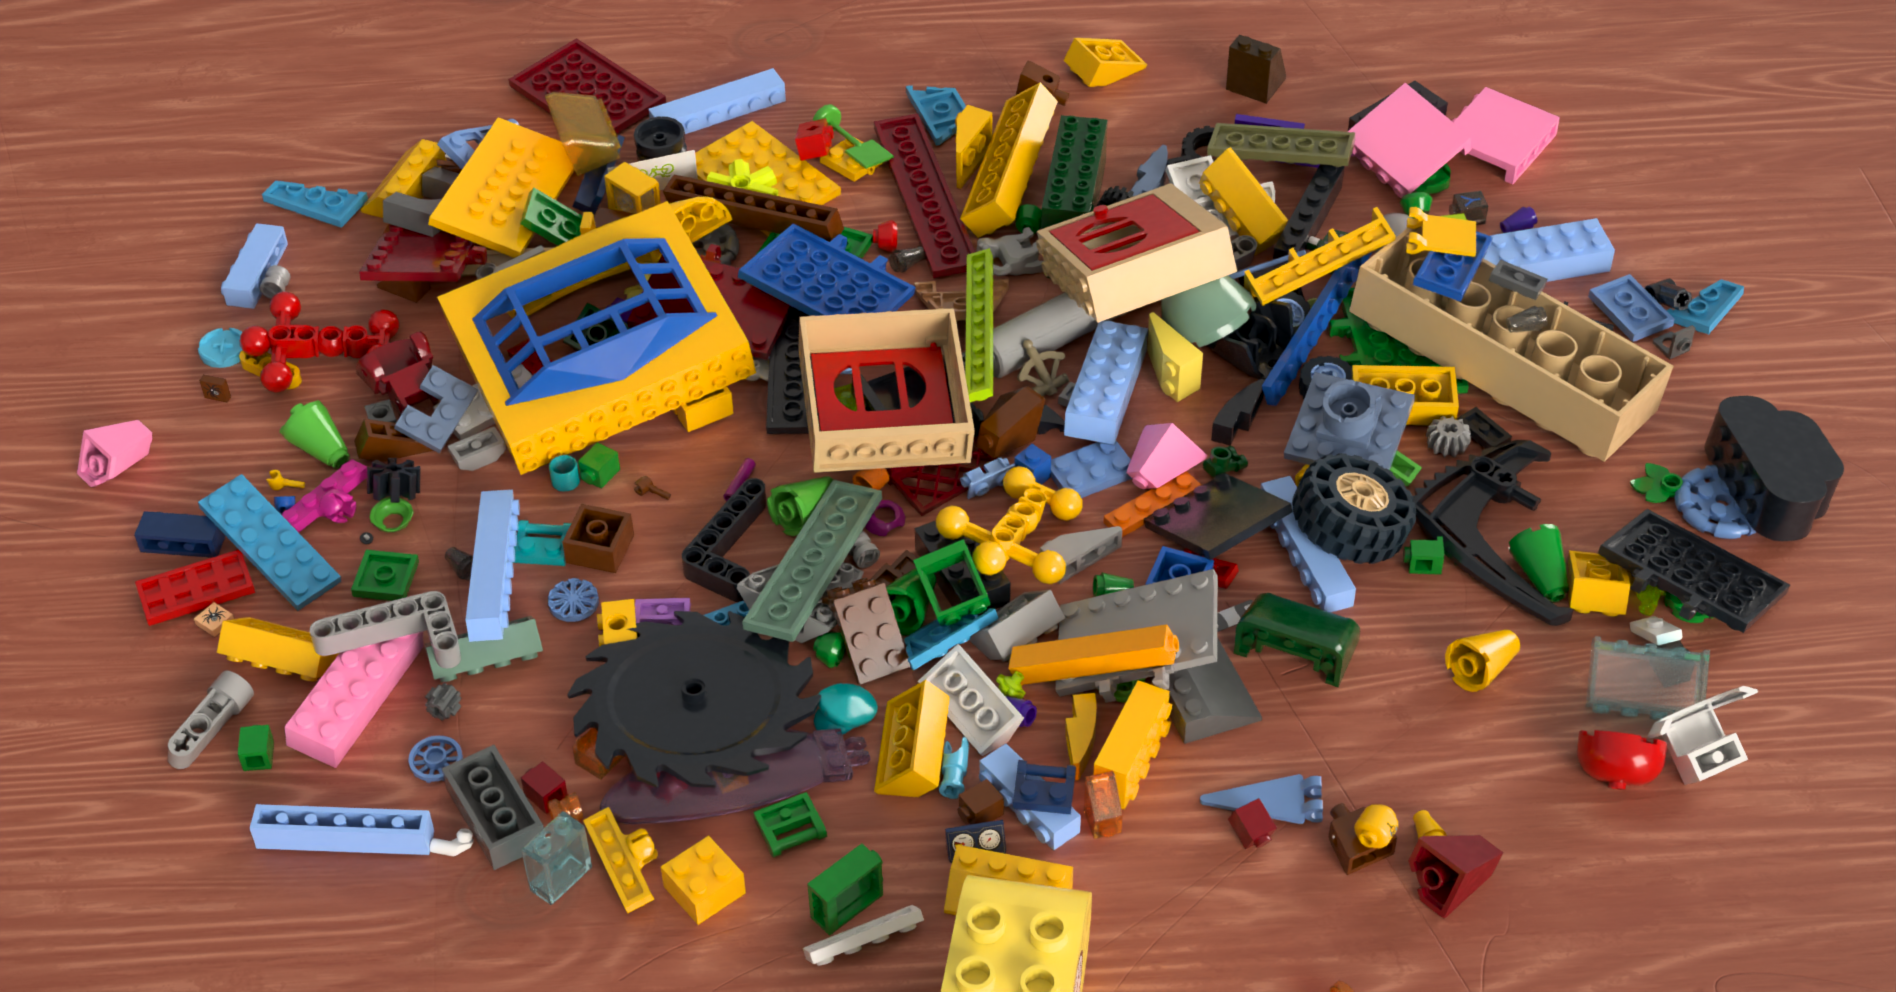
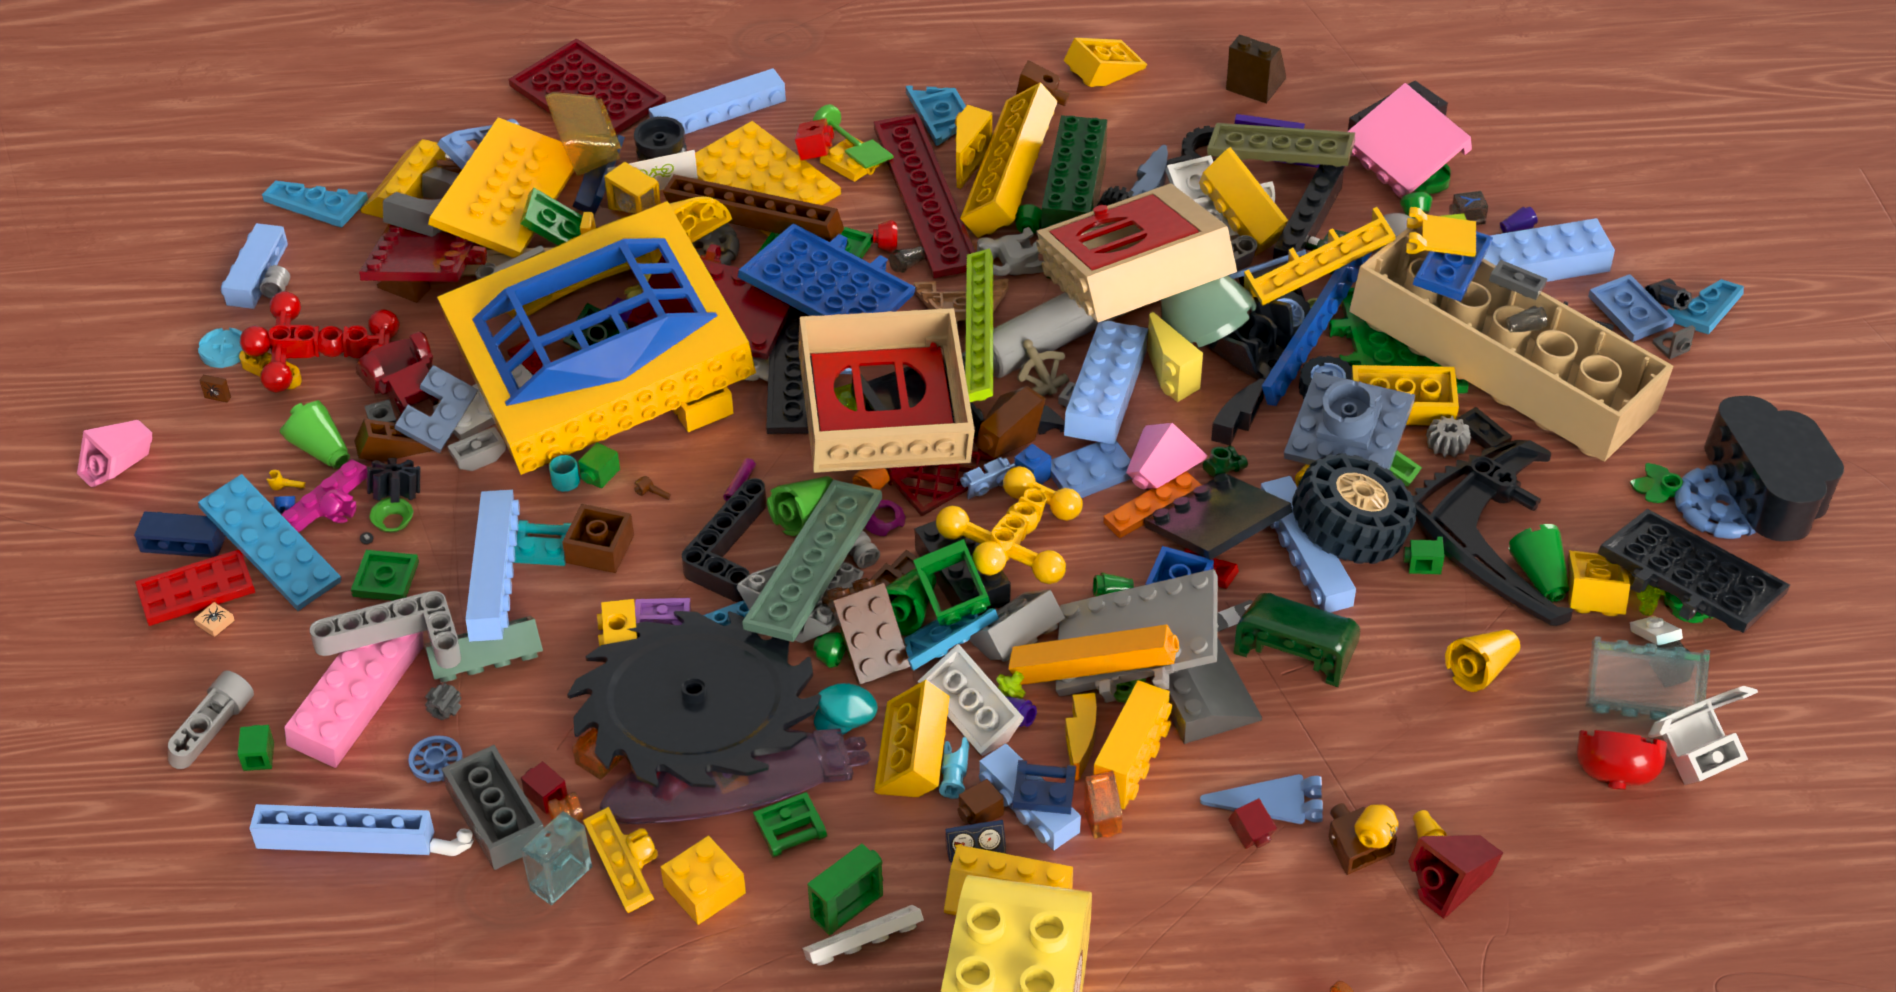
(272, 646): yellow slope -> none
(460, 562): clear smoke cone -> none
(573, 600): medium blue wheel -> none
(741, 178): neon yellow piece -> none
(1084, 548): light grey slope -> none
(1506, 131): bright pink panel -> none

